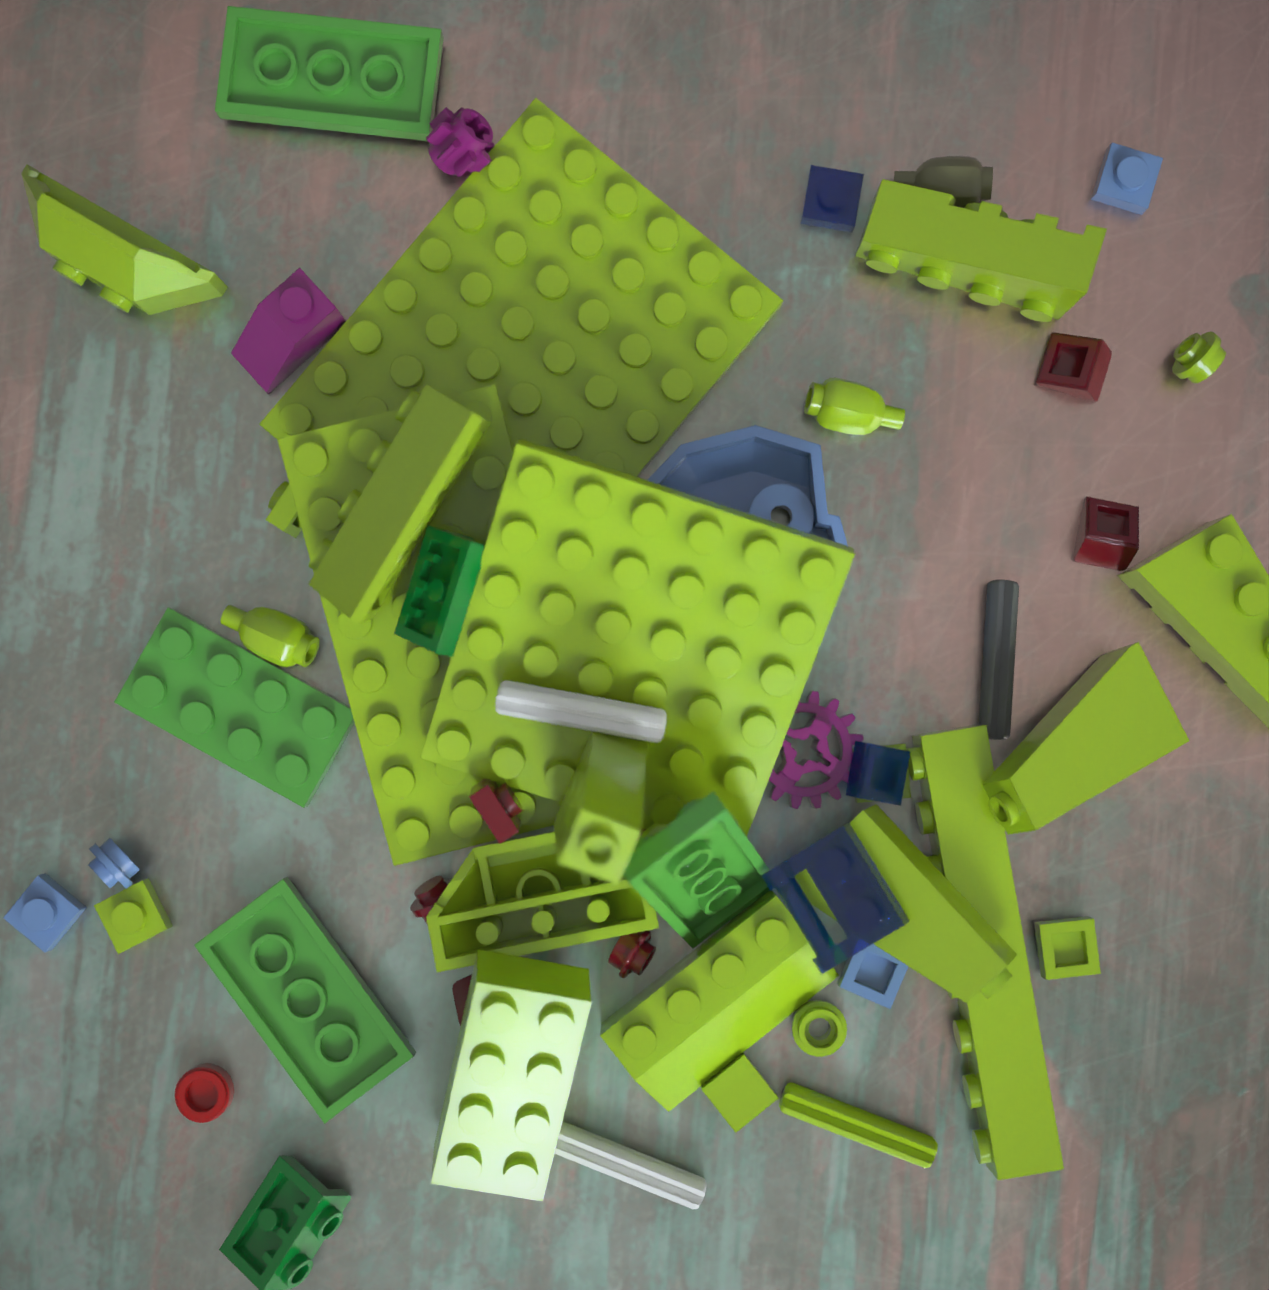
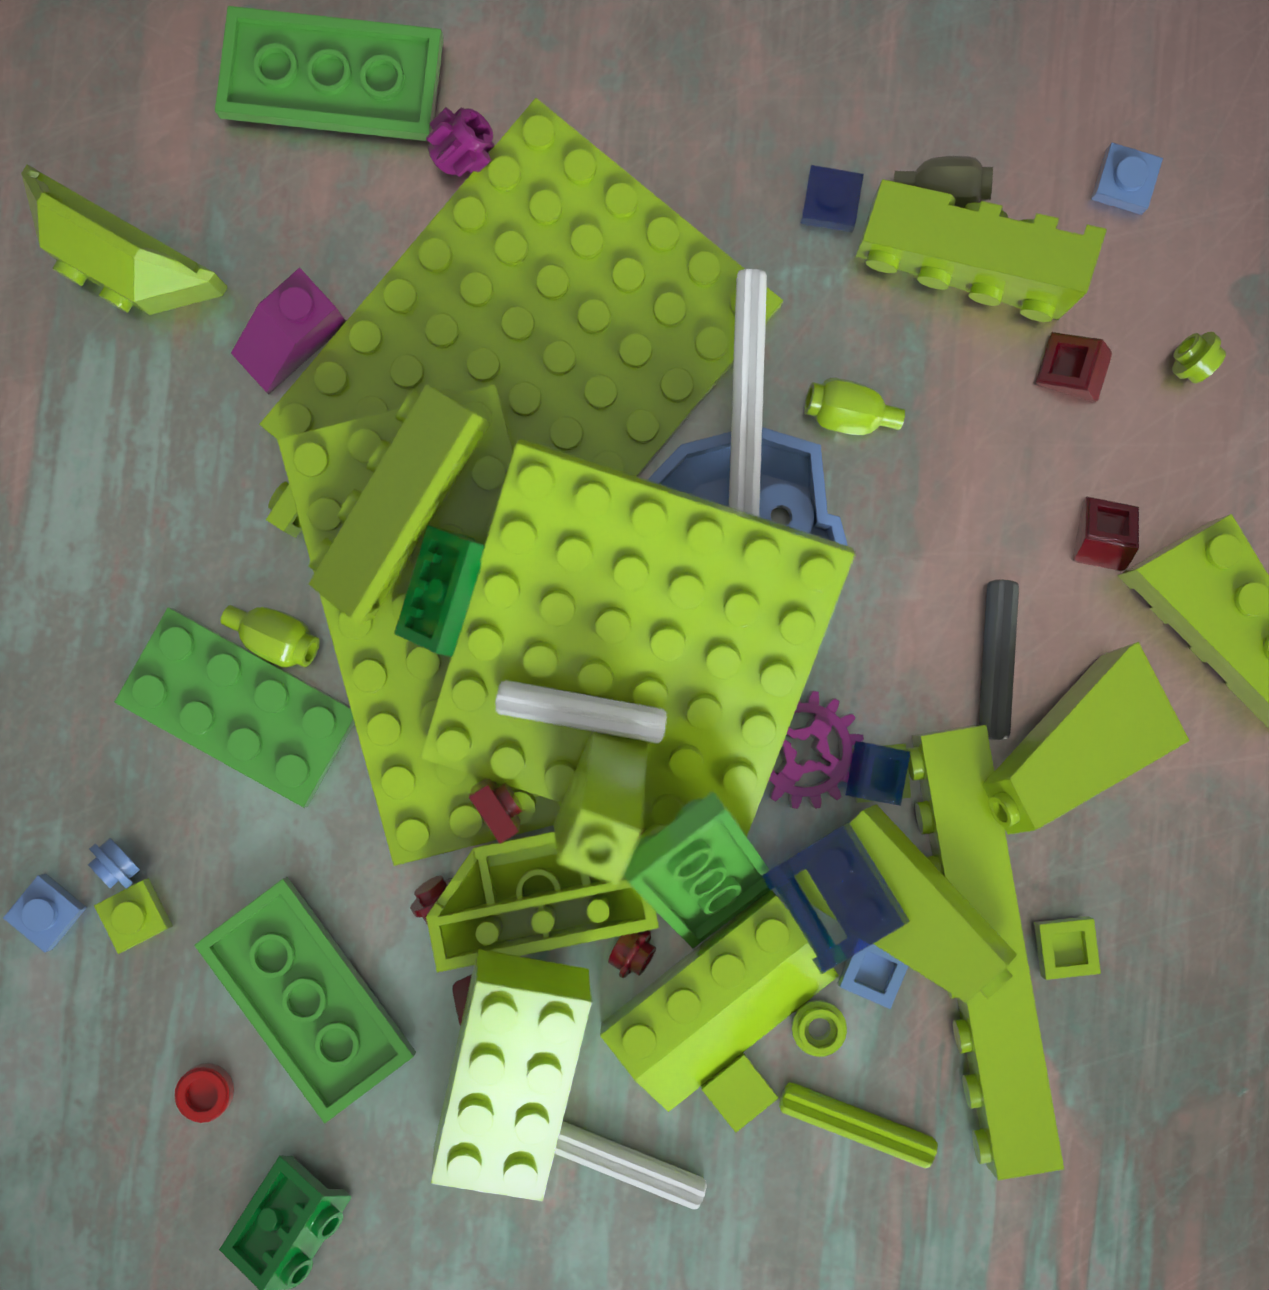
(747, 391): none -> white axle

